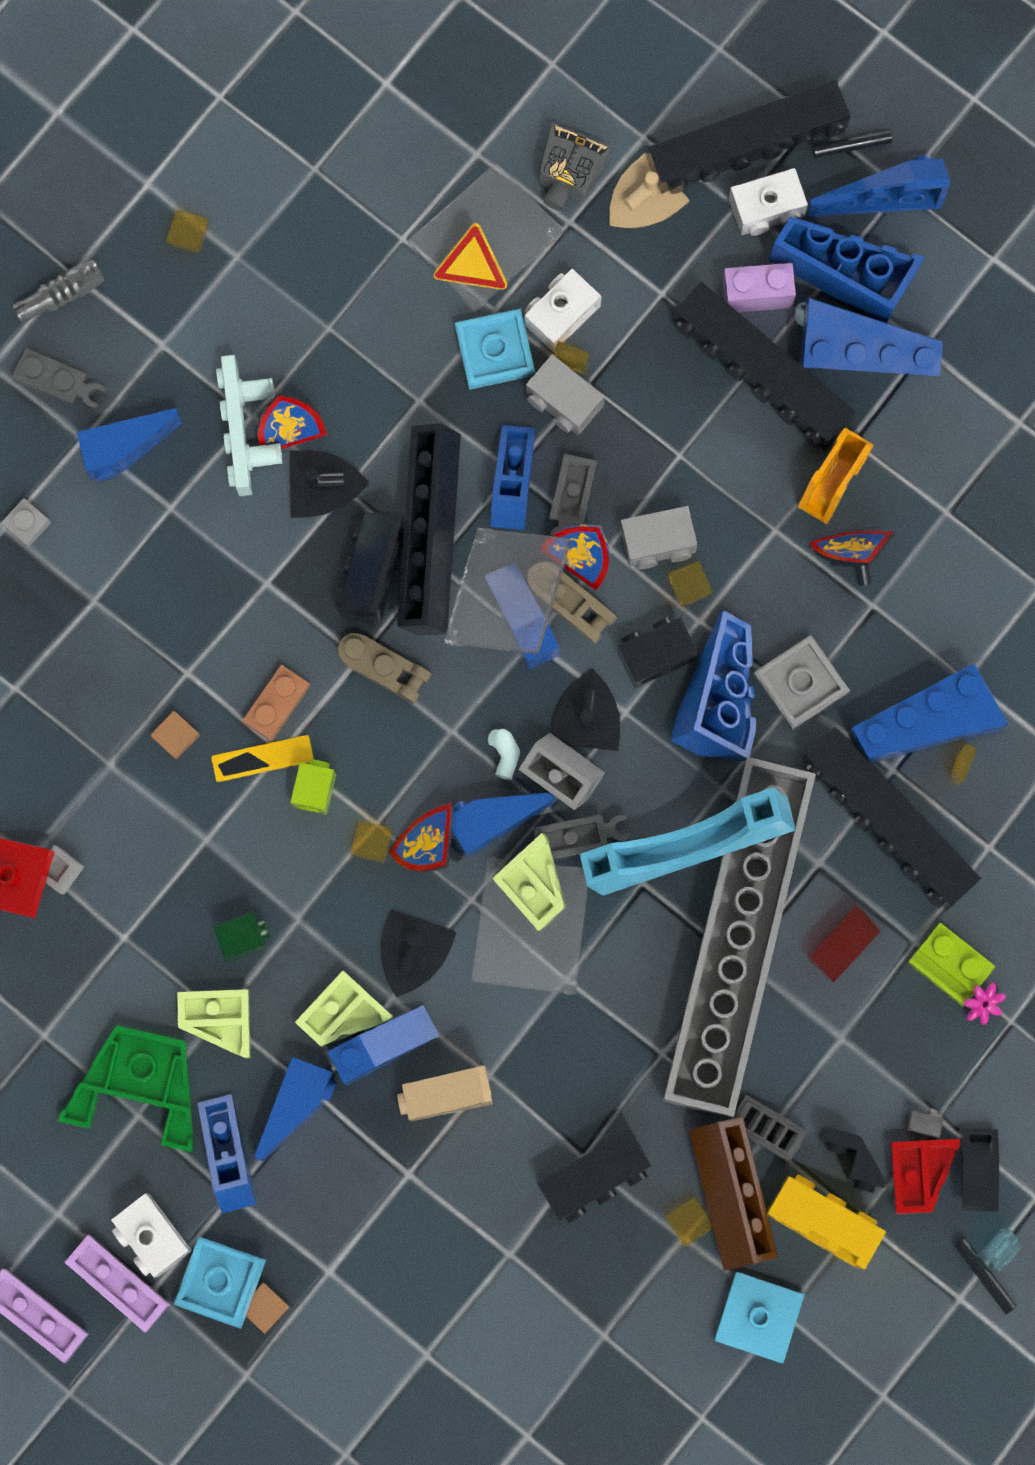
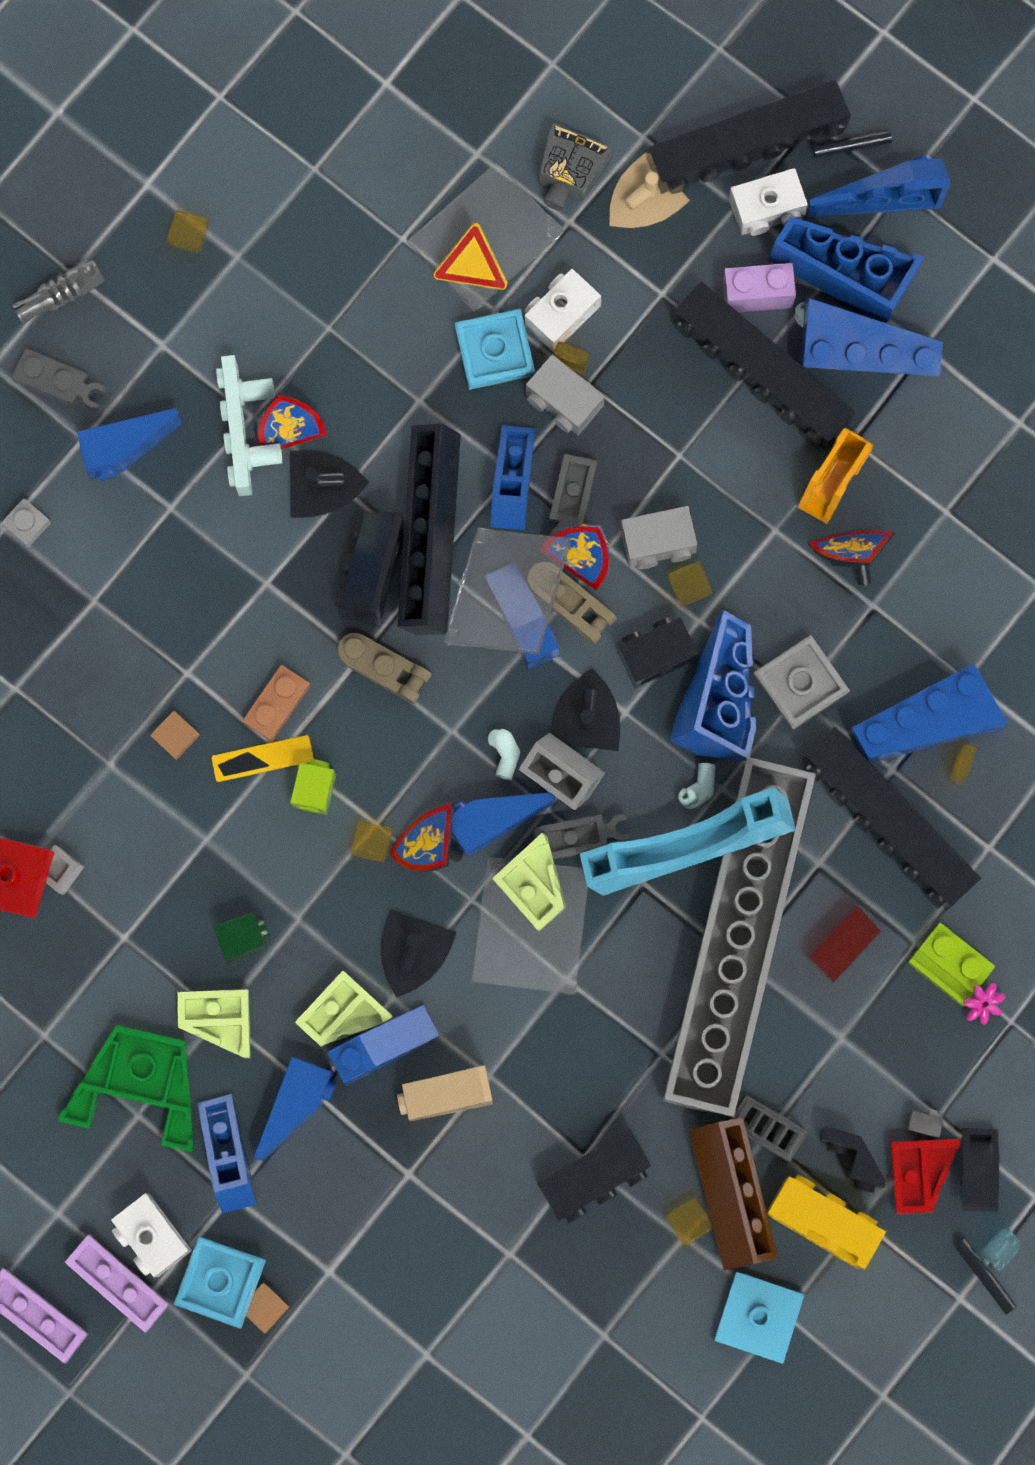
(701, 790): none -> light aqua arm

